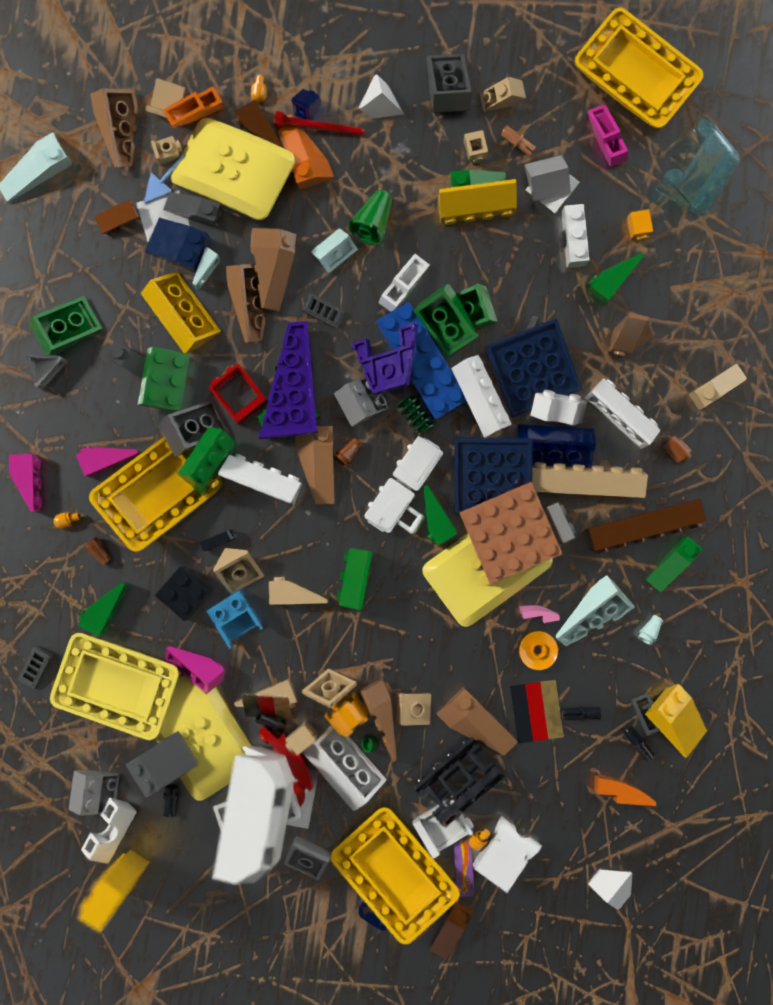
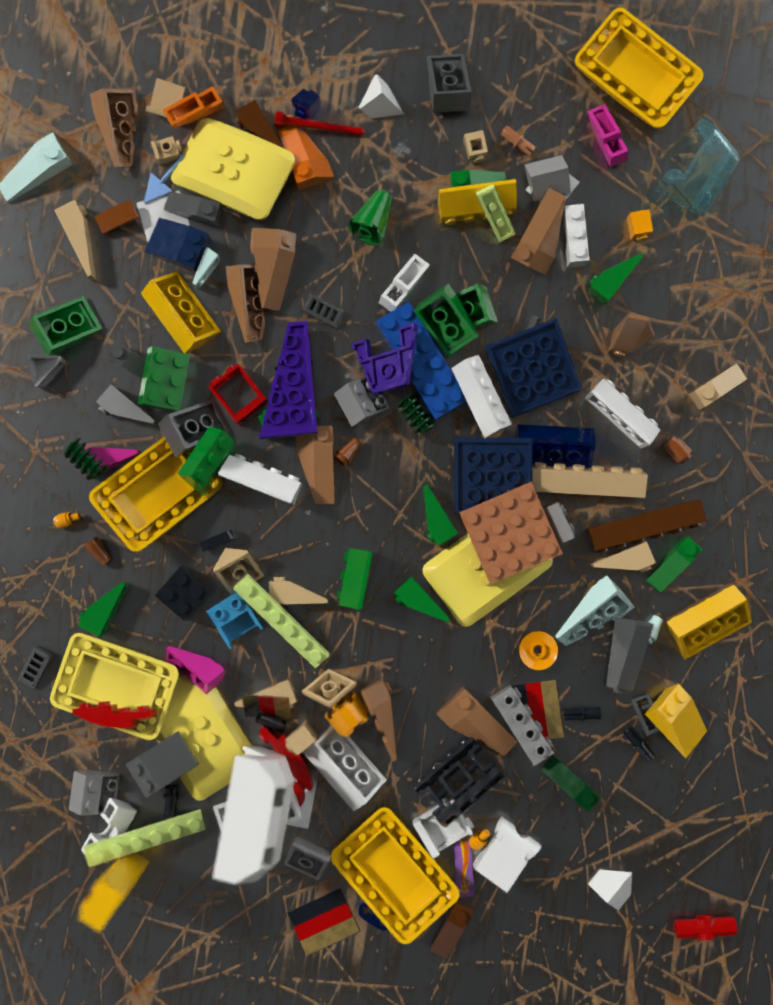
(24, 472): dark pink slope -> none
(77, 230): none -> tan slope
(84, 460): none -> dark green piece
(109, 716): none -> red slope
(119, 405): none -> light grey slope
(144, 838): none -> yellowish green plate
(259, 89): light orange cylinder -> none
(281, 621): none -> yellowish green plate
(323, 922): none -> sticker
(334, 250): light aqua panel -> none
(370, 744): green hinge -> none
(398, 494): white piece -> none
(412, 709): tan piece -> none
(416, 598): none -> green slope
(496, 213): none -> yellowish green tile
(503, 94): tan slope -> none
(521, 724): none -> light grey brick
(531, 611): bright pink slope -> none
(541, 237): none -> medium nougat wedge
(558, 407): white brick -> none
(570, 783): none -> dark green slope
(622, 792): orange slope -> none
(627, 653): none -> dark grey slope
(633, 558): none -> tan slope
(705, 927): none -> red piece
(710, 621): none -> yellow slope

